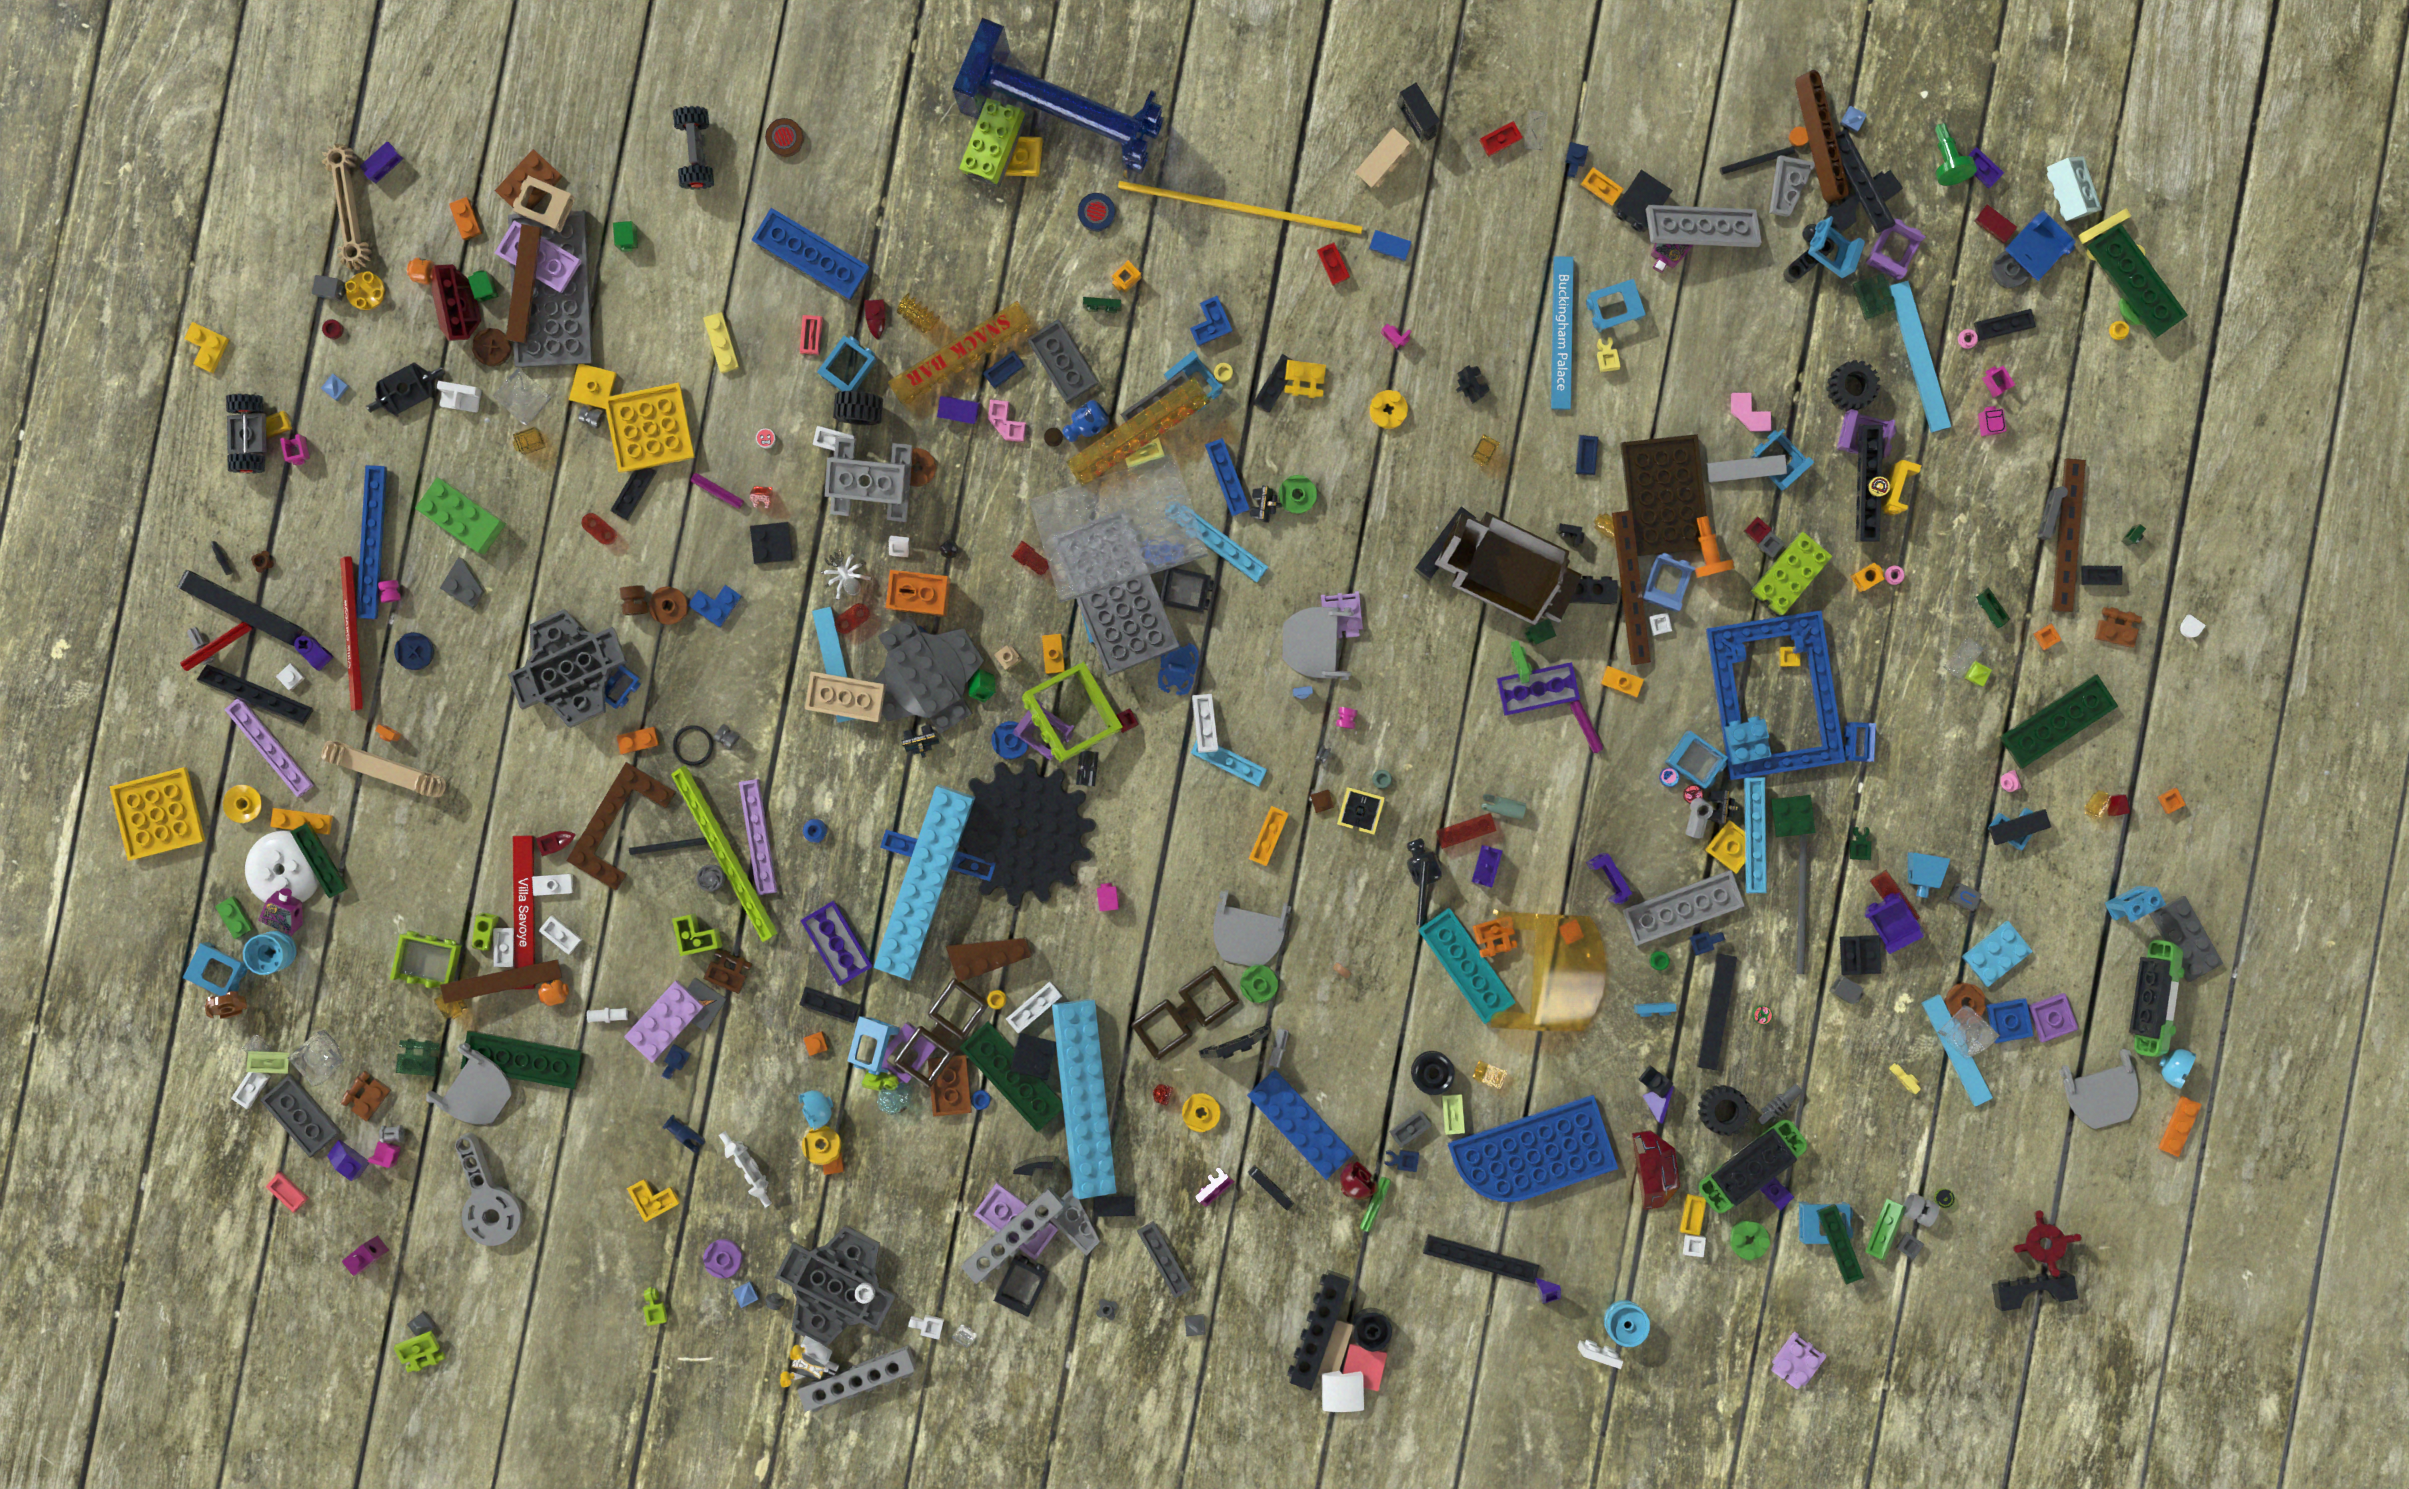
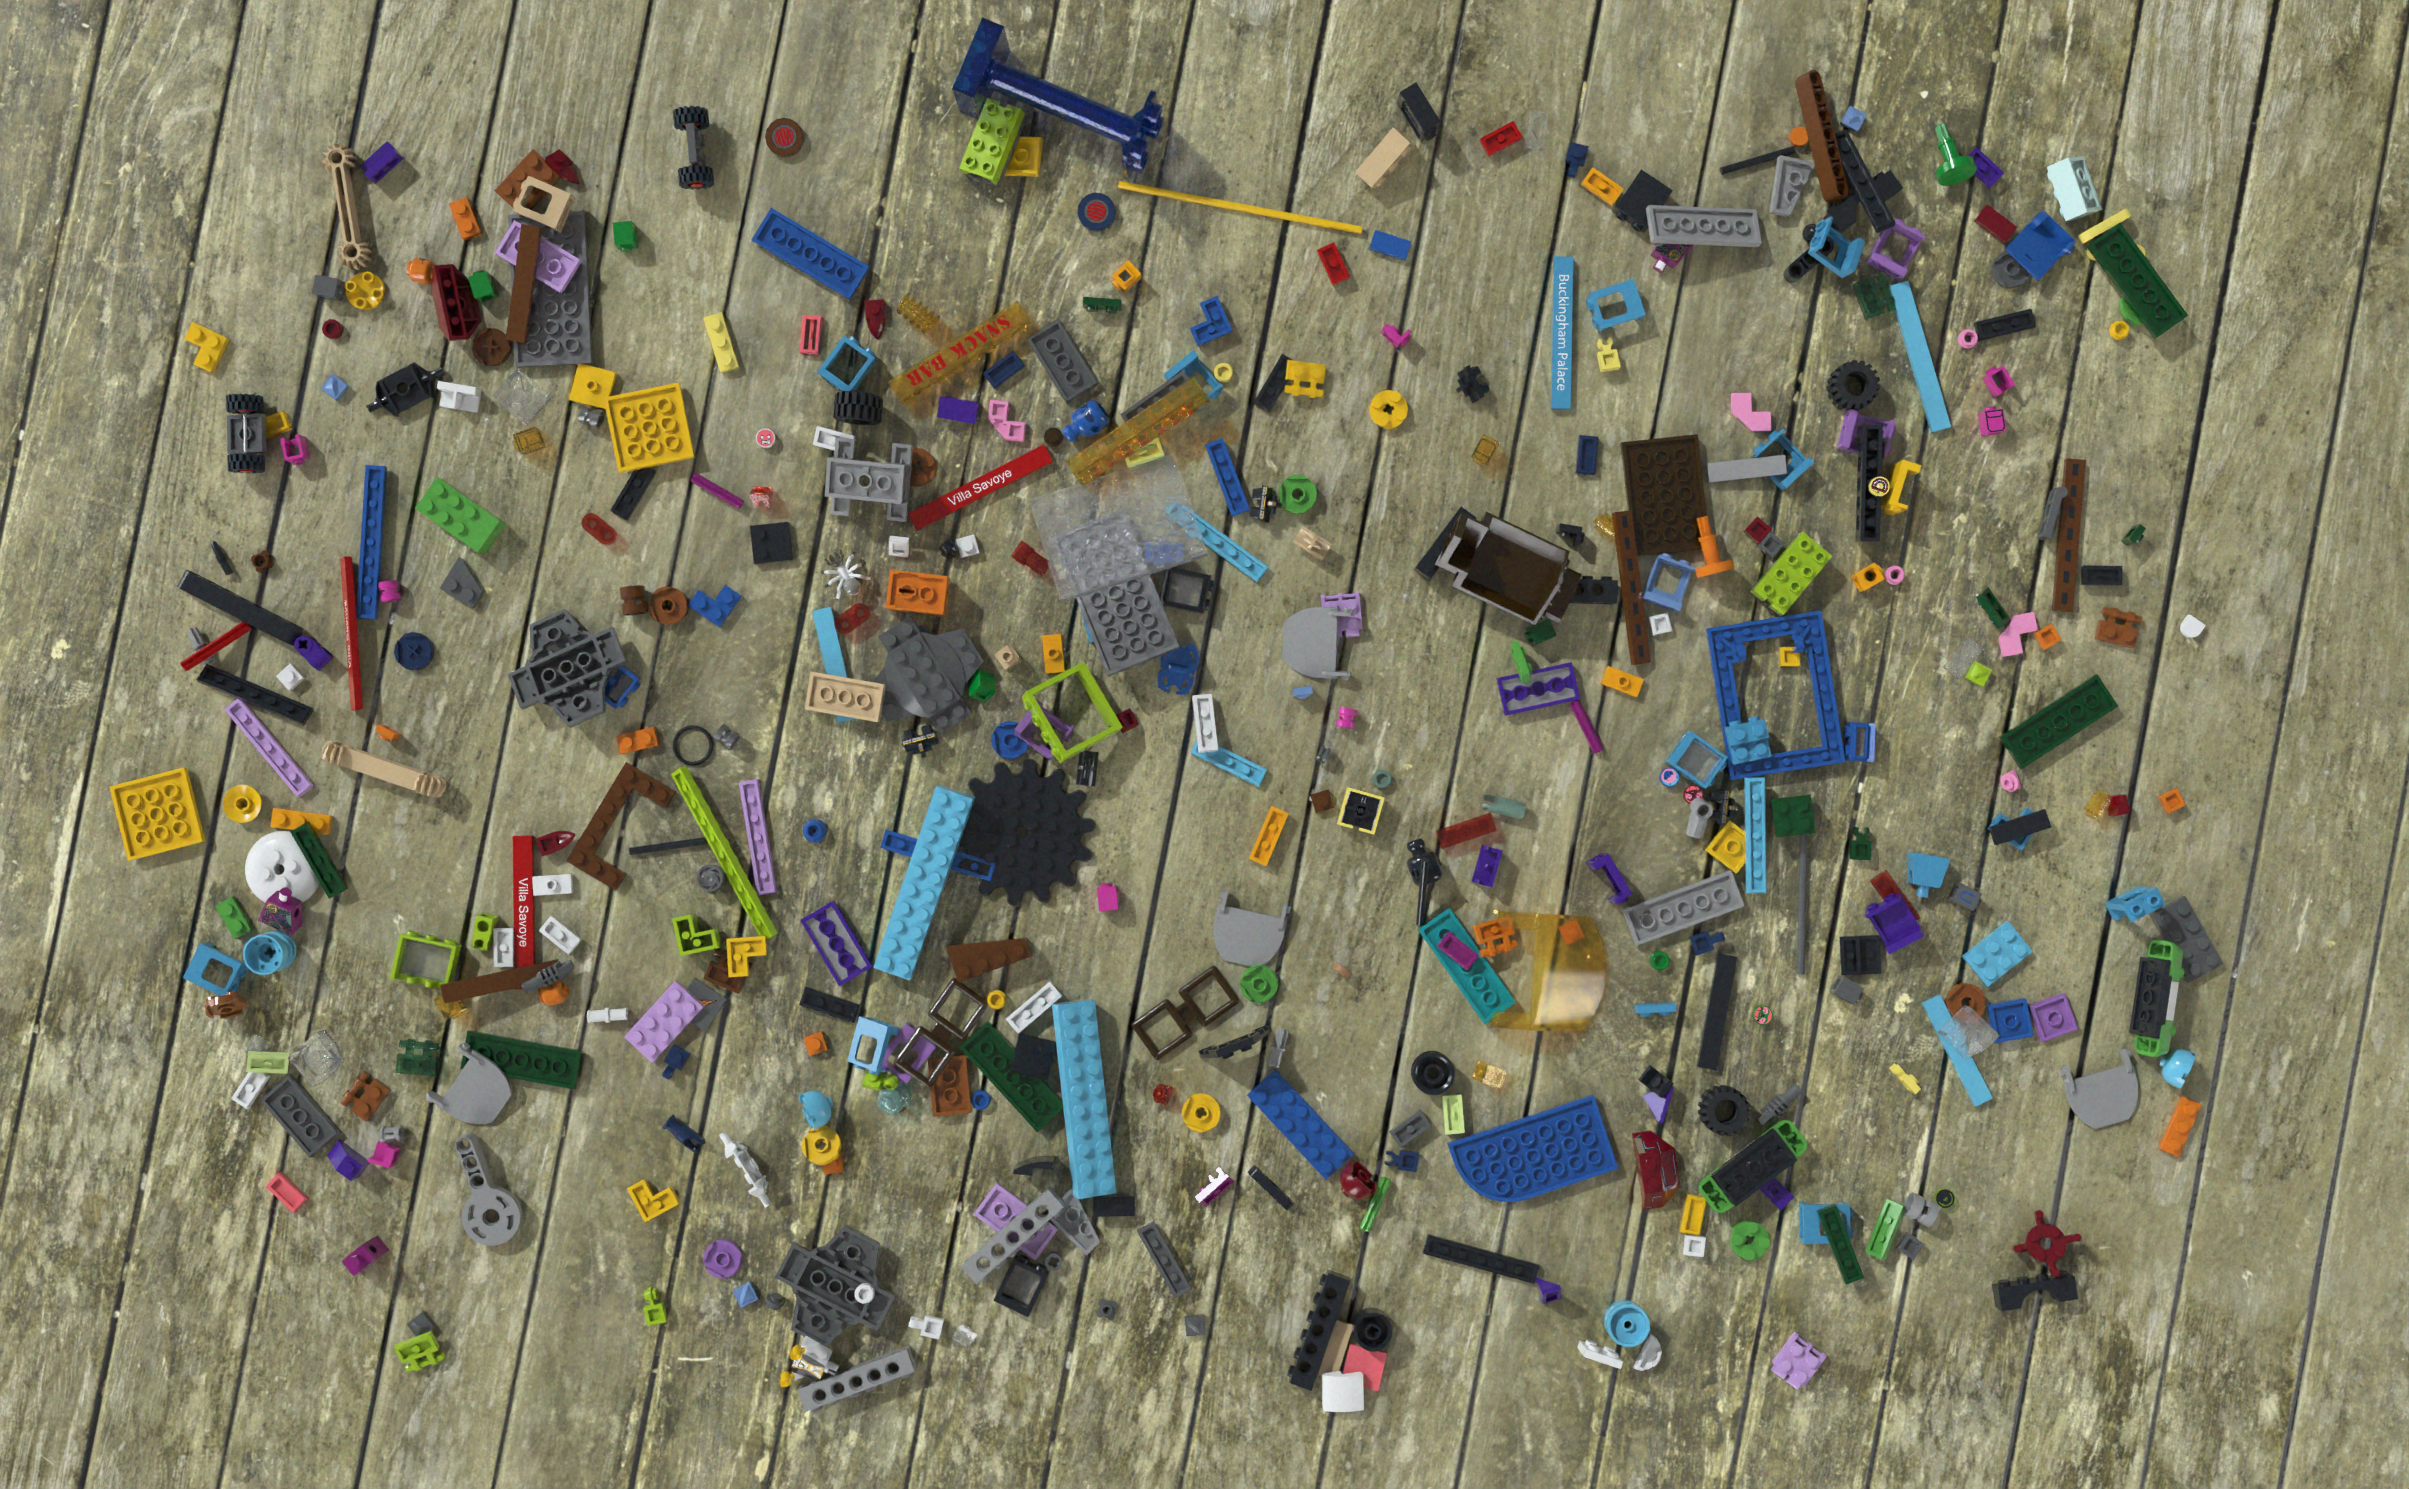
(548, 976): none -> dark grey hinge
(562, 166): none -> dark red plate
(740, 949): none -> yellow plate
(967, 546): none -> white plate
(980, 487): none -> red tile
(1056, 1255): none -> dark grey bush
(1312, 543): none -> tan hips
(1457, 950): none -> magenta tile
(1649, 1355): none -> white plate
(2010, 639): none -> bright pink tile

